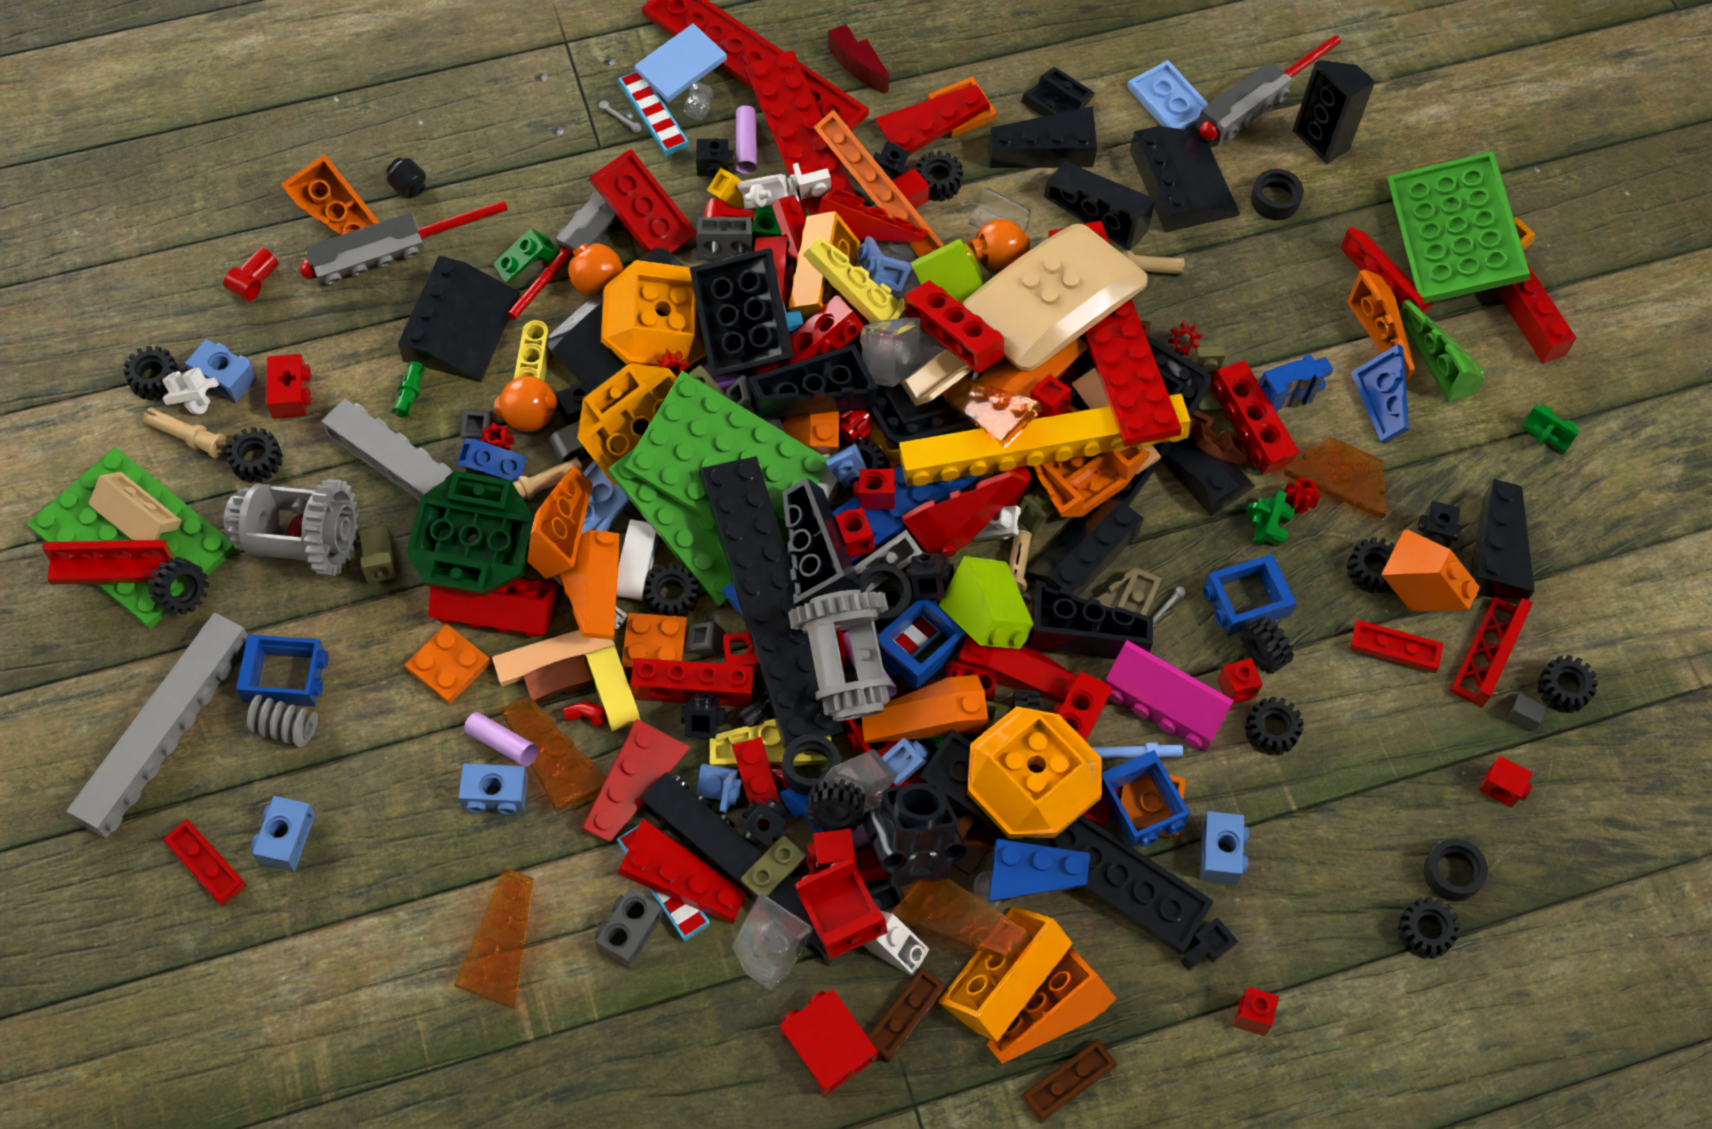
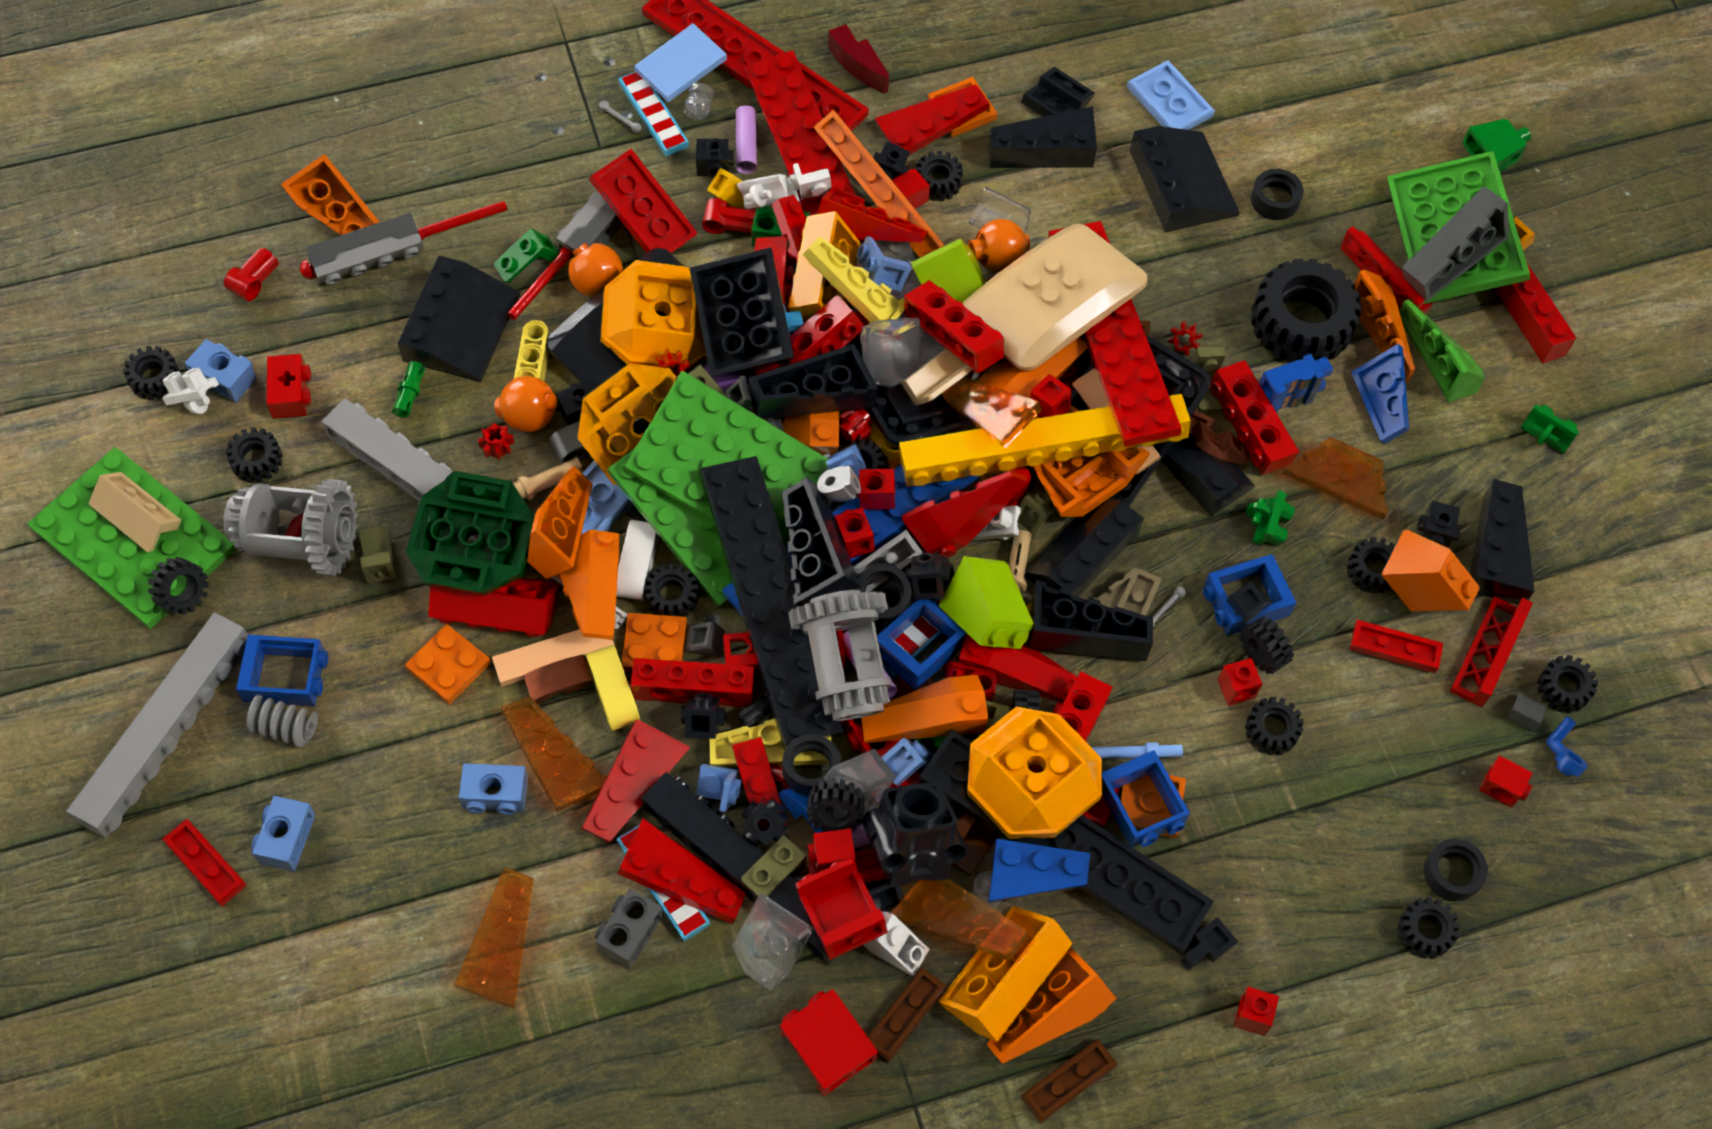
(104, 561): red fence -> none
(195, 436): tan pin -> none
(406, 177): black head -> none
(473, 421): dark grey slope -> none
(491, 459): blue bracket -> none
(501, 739): lavender piece -> none
(586, 709): red arm -> none
(723, 237): dark grey brick -> none
(839, 484): none -> light grey piece
(1095, 198): black wedge -> none
(1157, 264): tan pin -> none
(1167, 696): dark pink slope -> none
(1215, 863): medium blue brick -> none
(1248, 602): none -> black tile
(1253, 97): piece -> none
(1302, 495): red gear -> none
(1313, 284): none -> black tyre
(1332, 108): black slope -> none
(1459, 244): none -> dark grey wedge
(1497, 137): none -> green torso
(1568, 761): none -> blue plate

